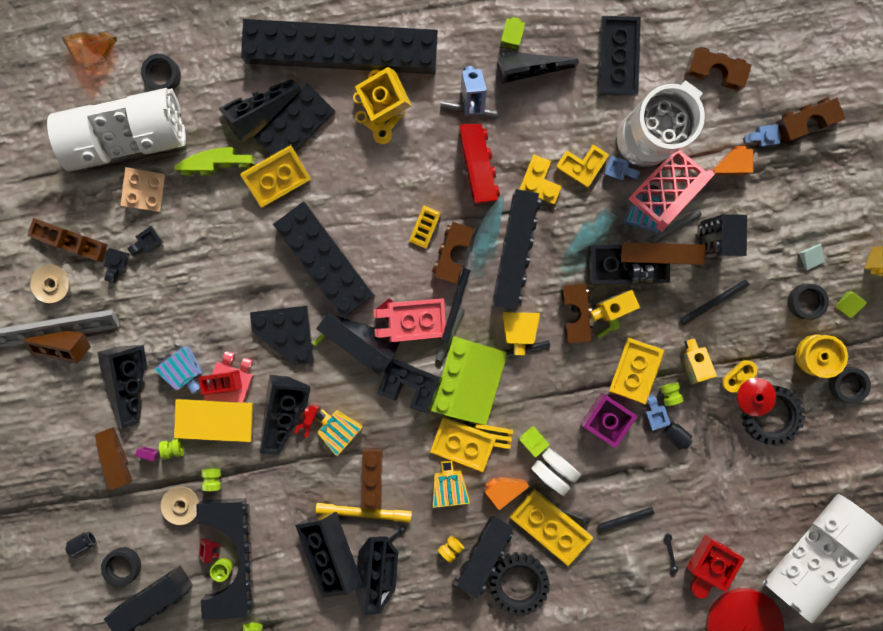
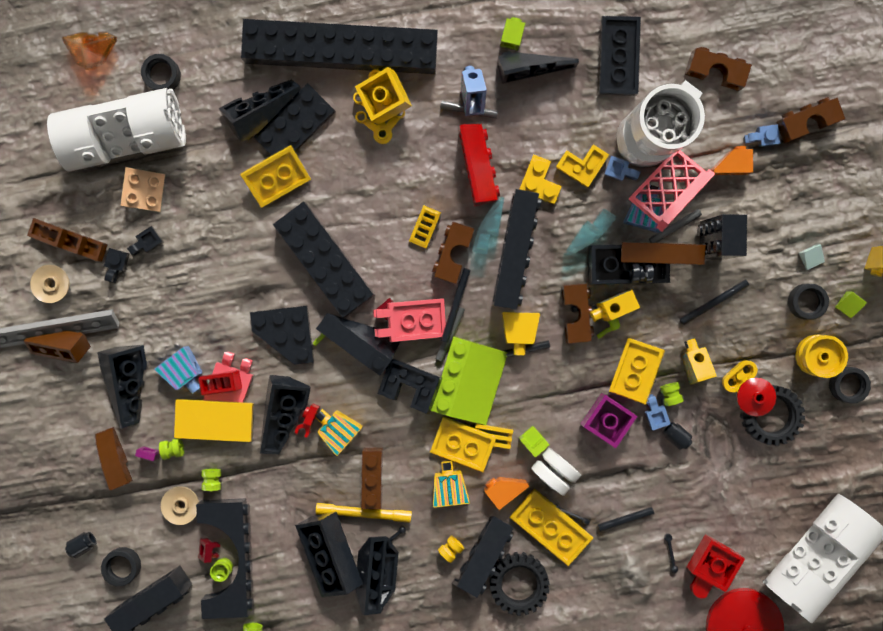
(208, 161): lime slope -> none

